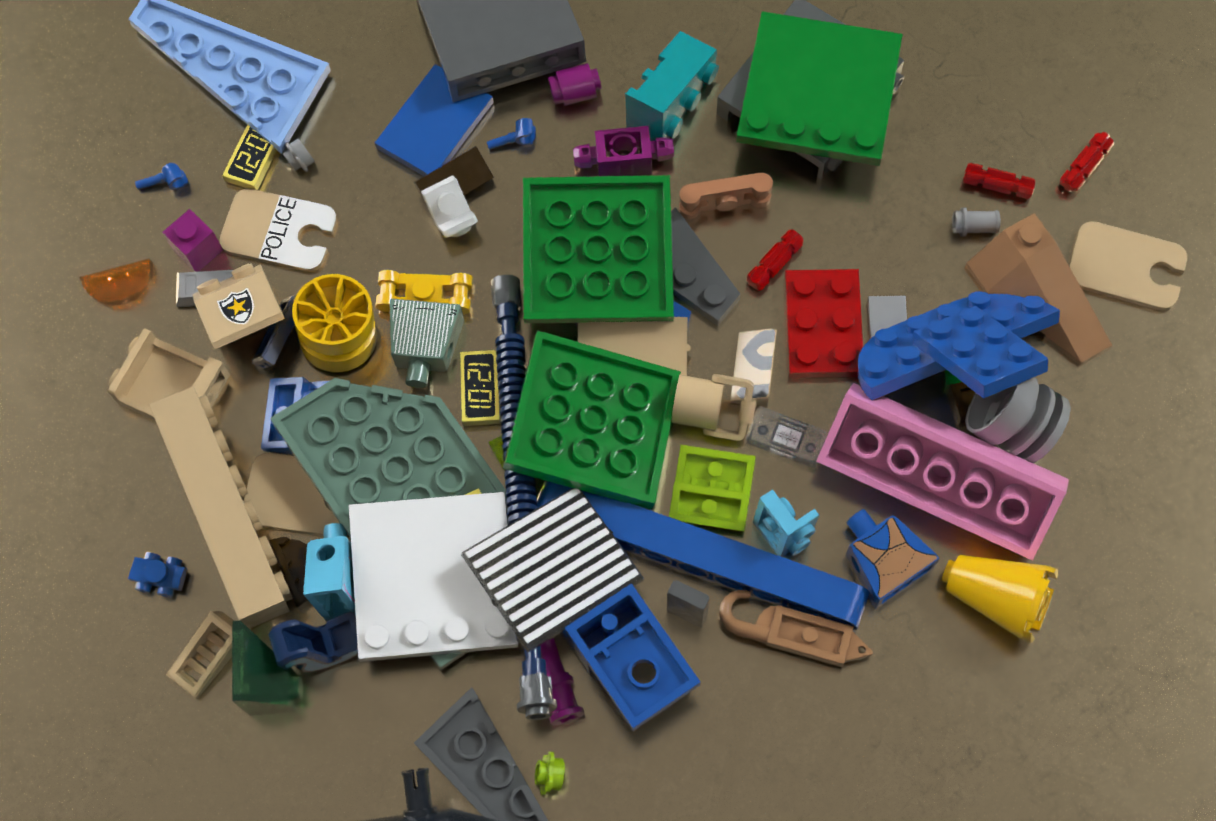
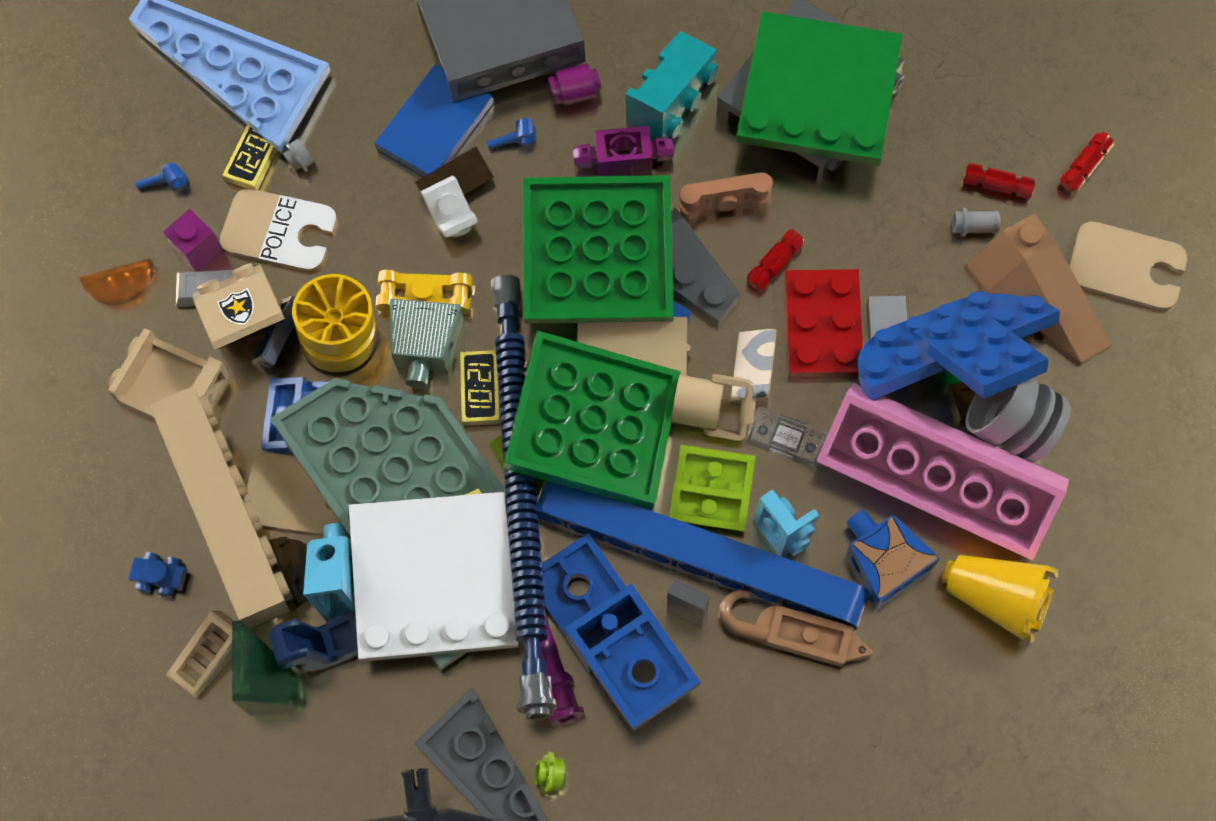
(551, 567): piece -> none

